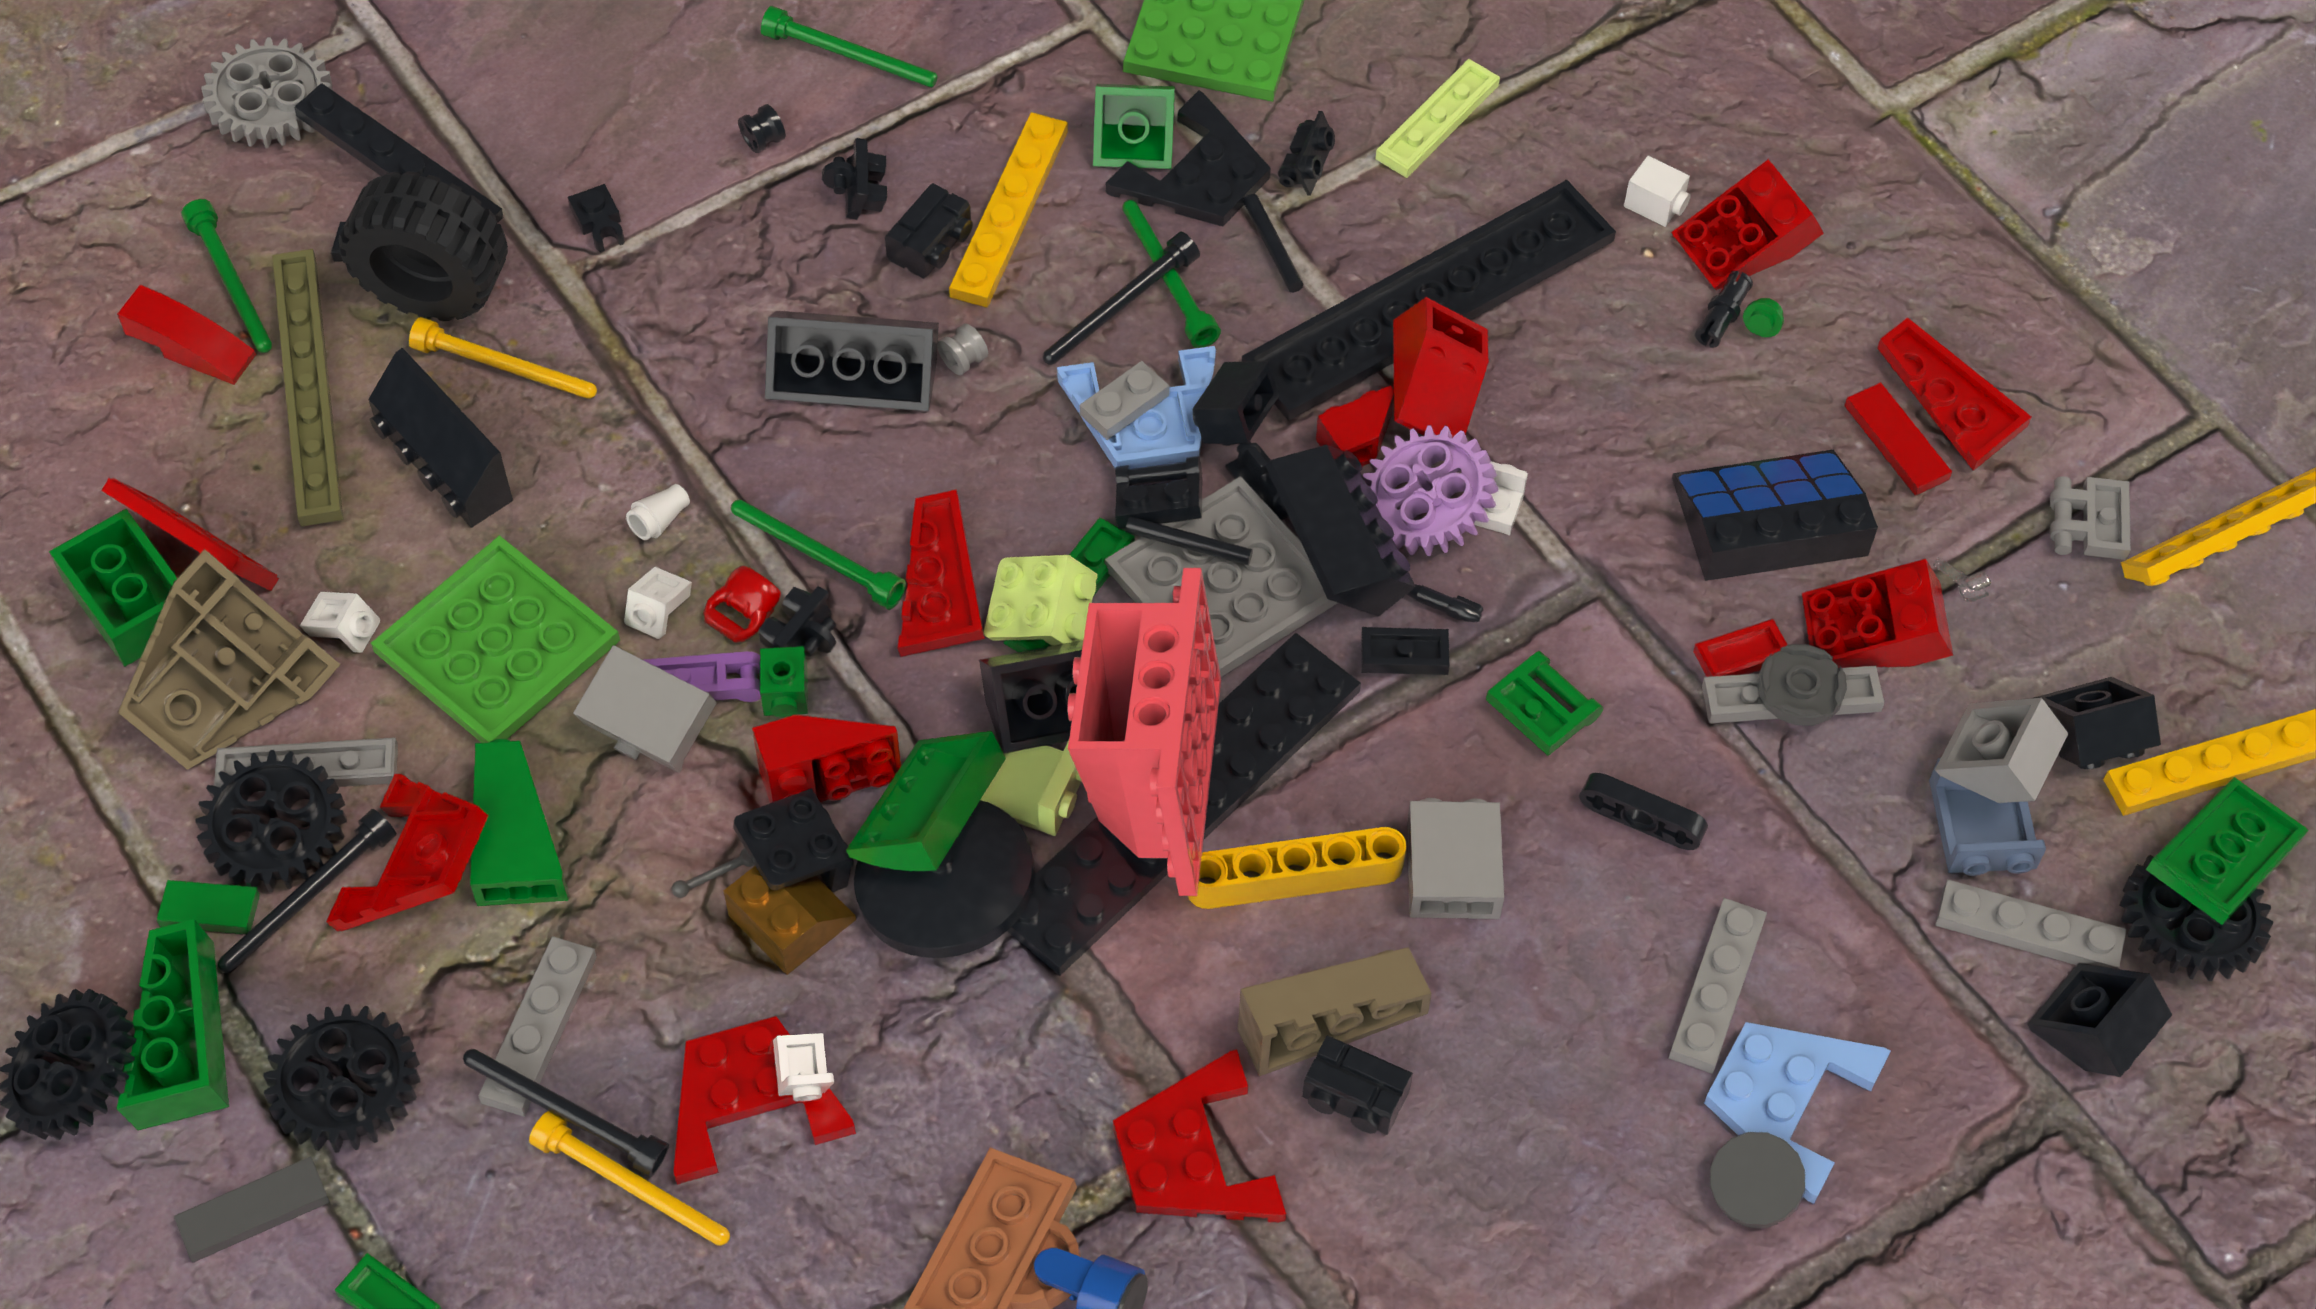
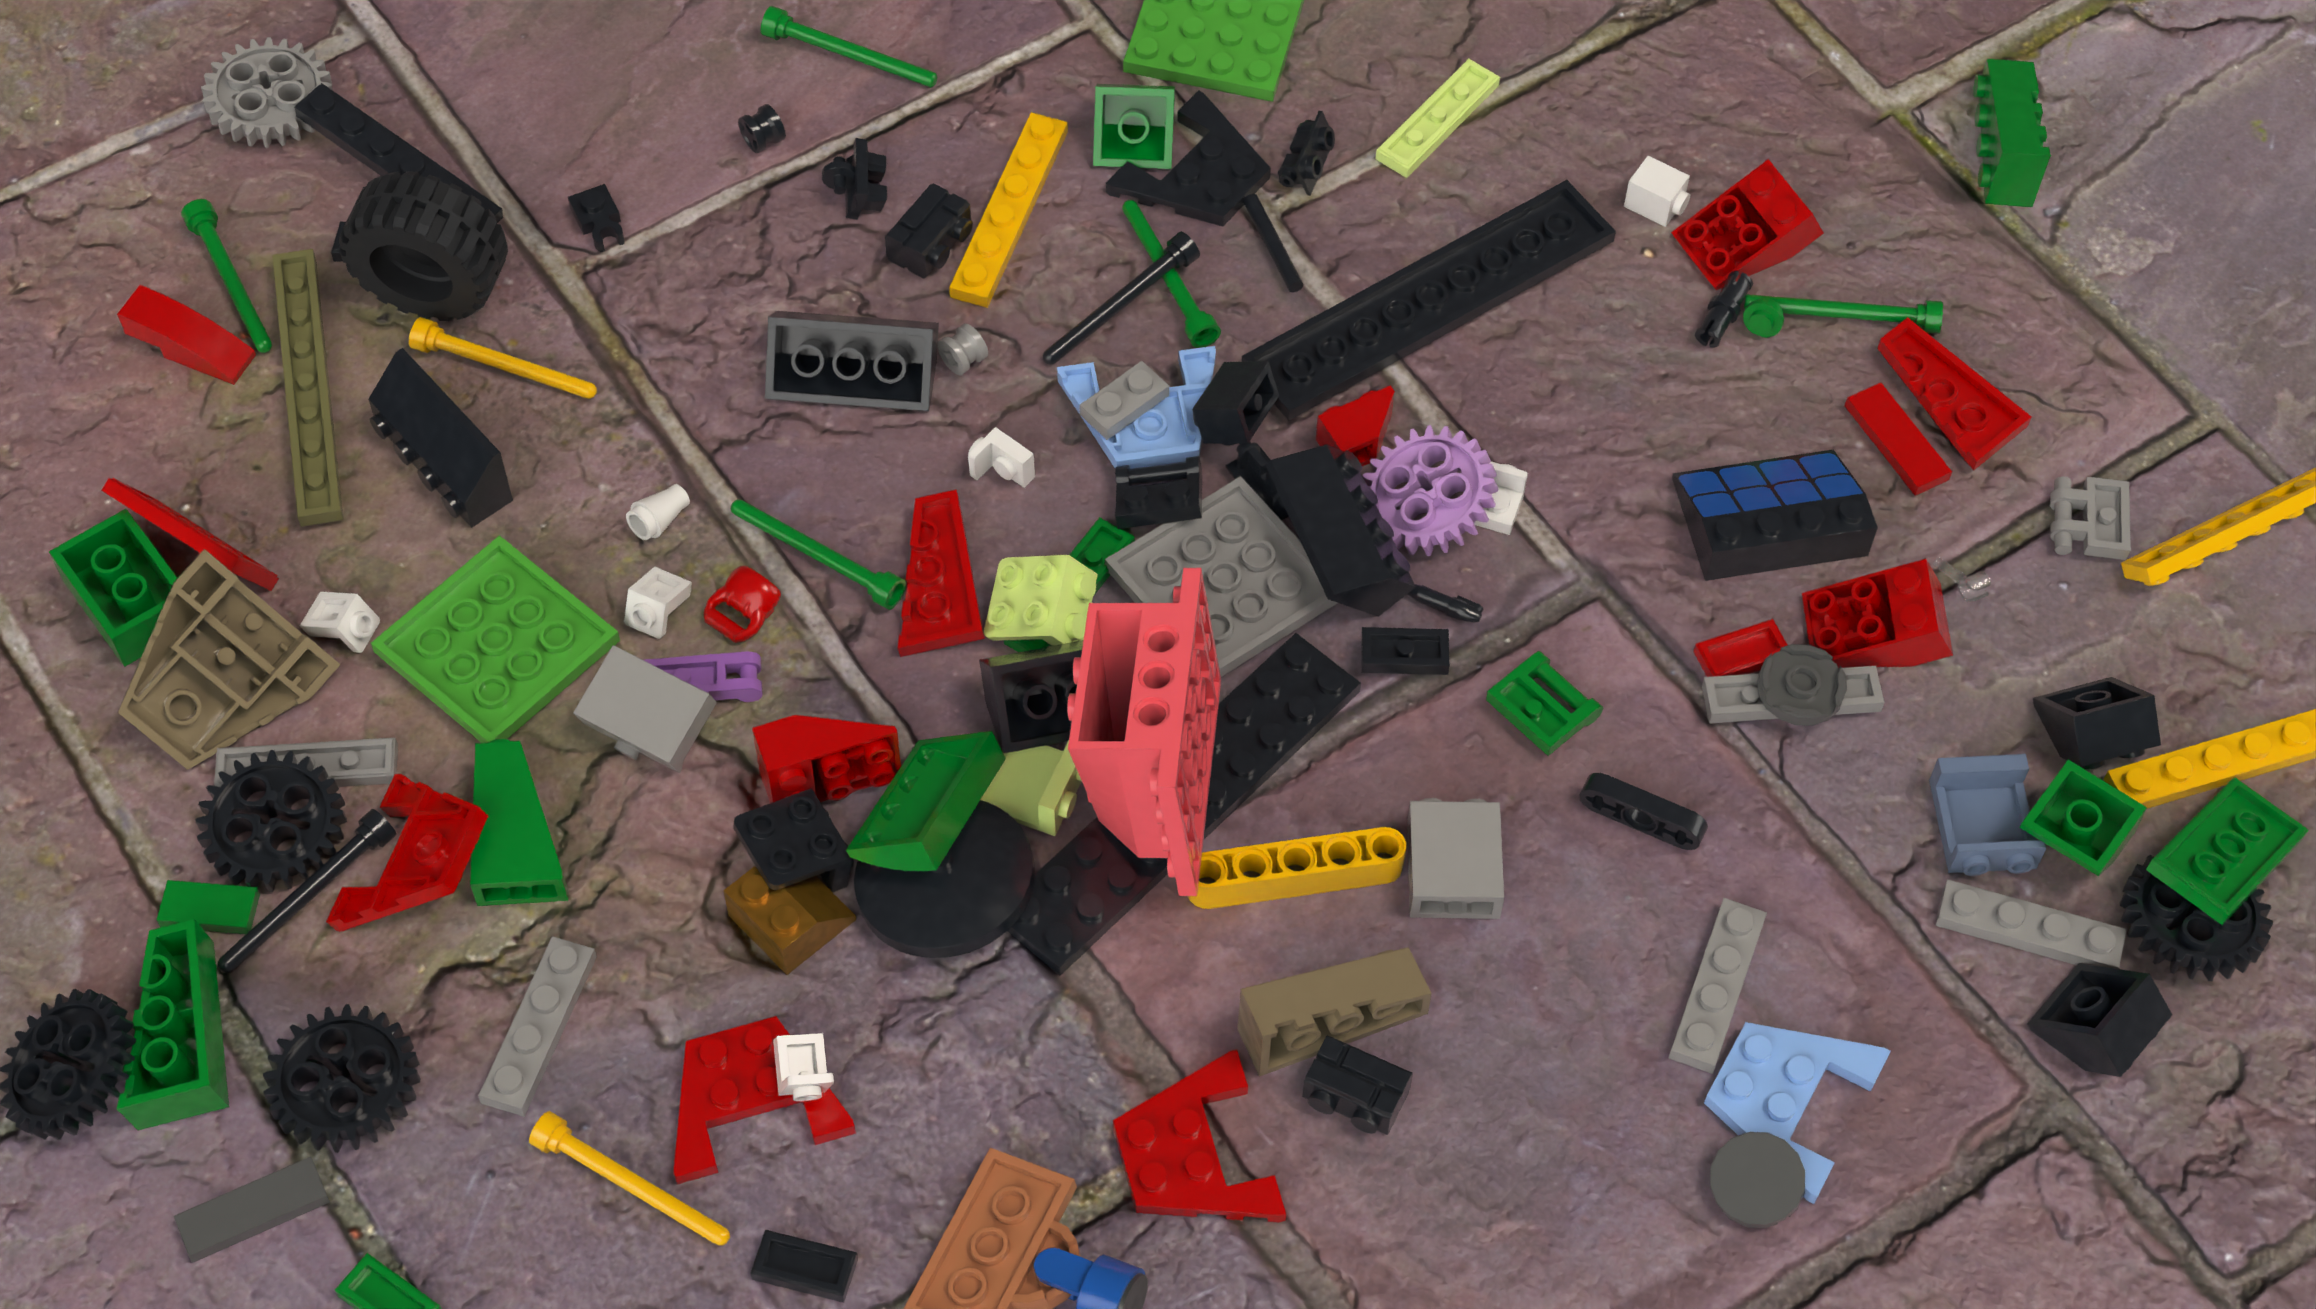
(644, 1152): black piece -> none
(681, 888): dark grey hinge -> none
(783, 681): green brick -> none
(804, 1266): none -> black tile
(807, 628): black hips -> none
(1005, 455): none -> white bracket
(1189, 540): black bar -> none
(1437, 367): red slope -> none
(1926, 315): none -> green piece
(2003, 749): light grey slope -> none
(2010, 133): none -> green wedge
(2084, 818): none -> green slope

